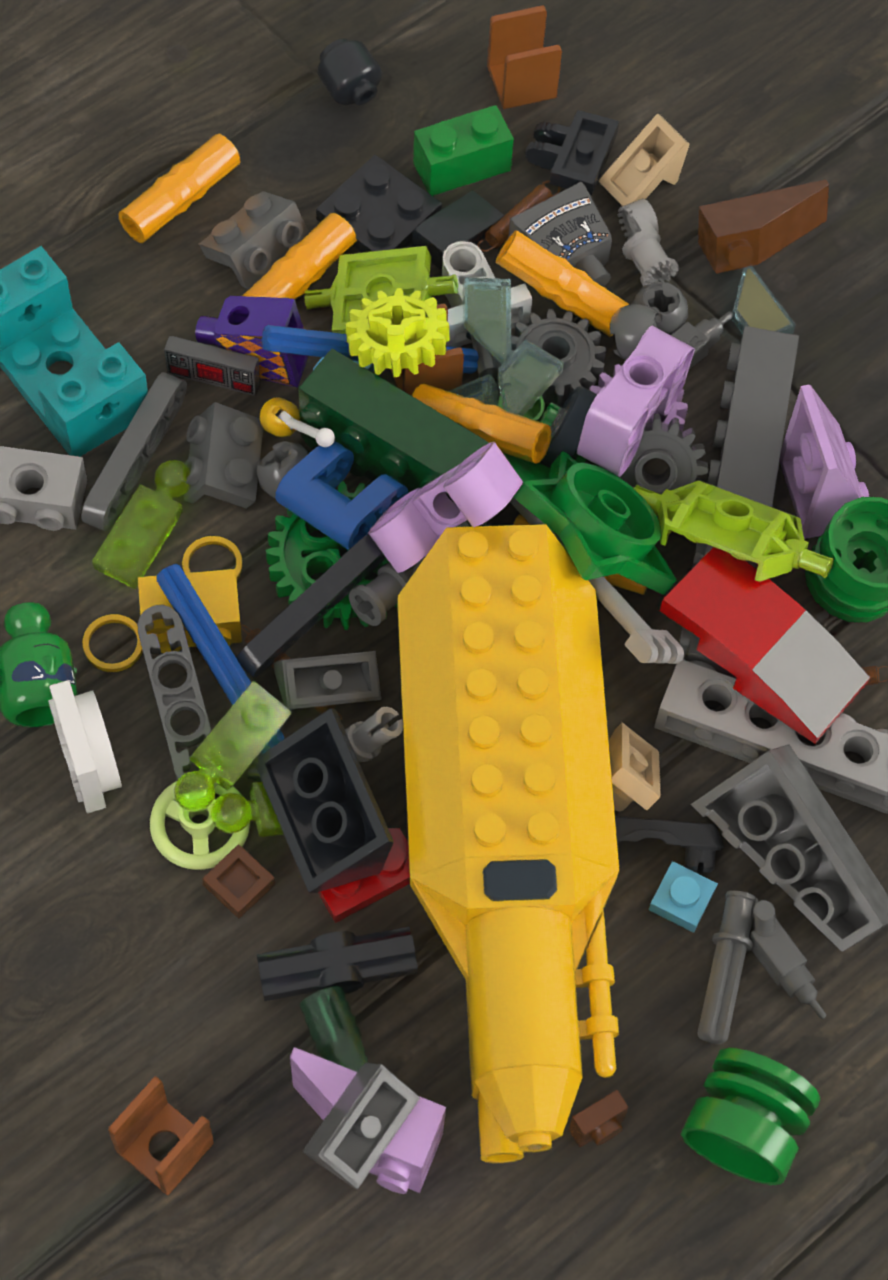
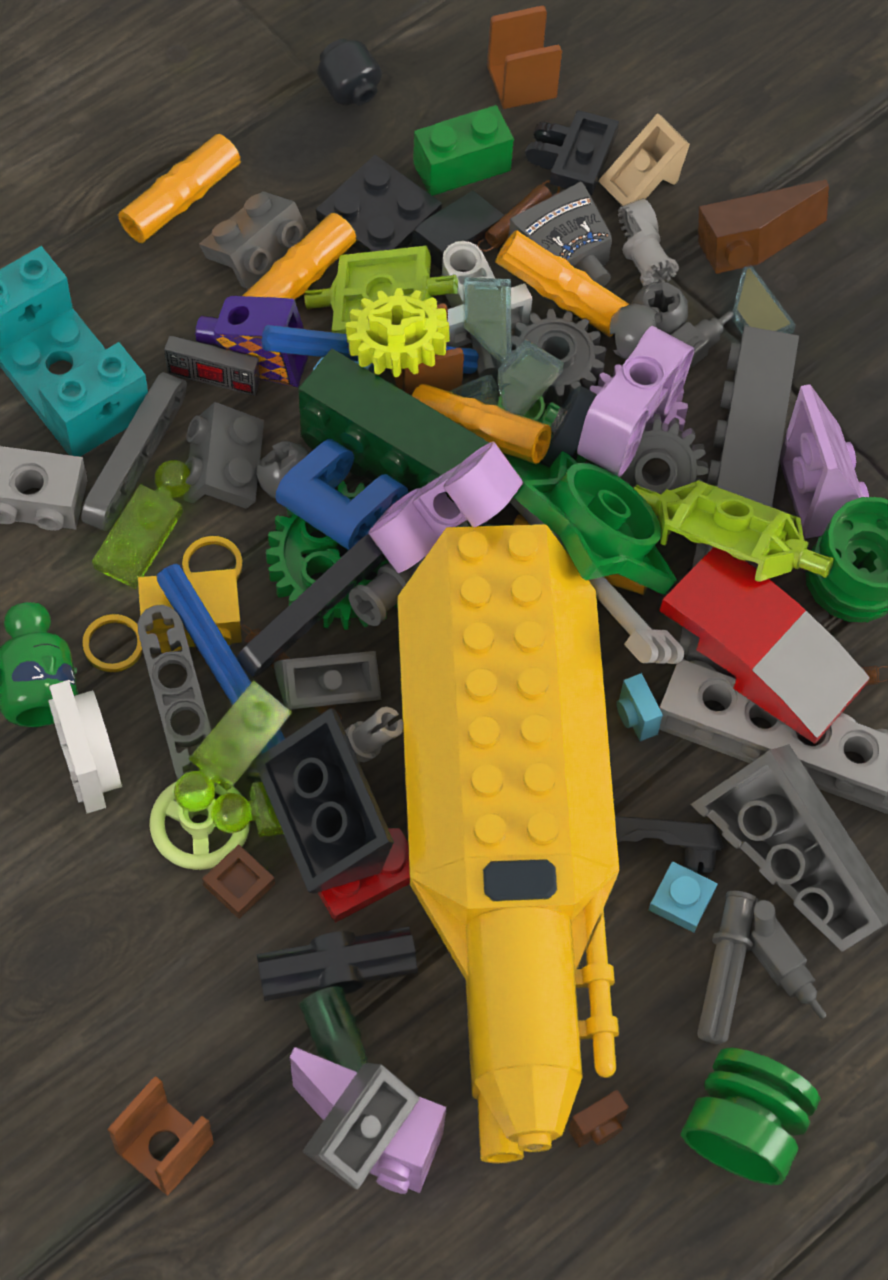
(290, 421): hinge -> none
(633, 769): tan slope -> none
(639, 708): none -> medium azure plate

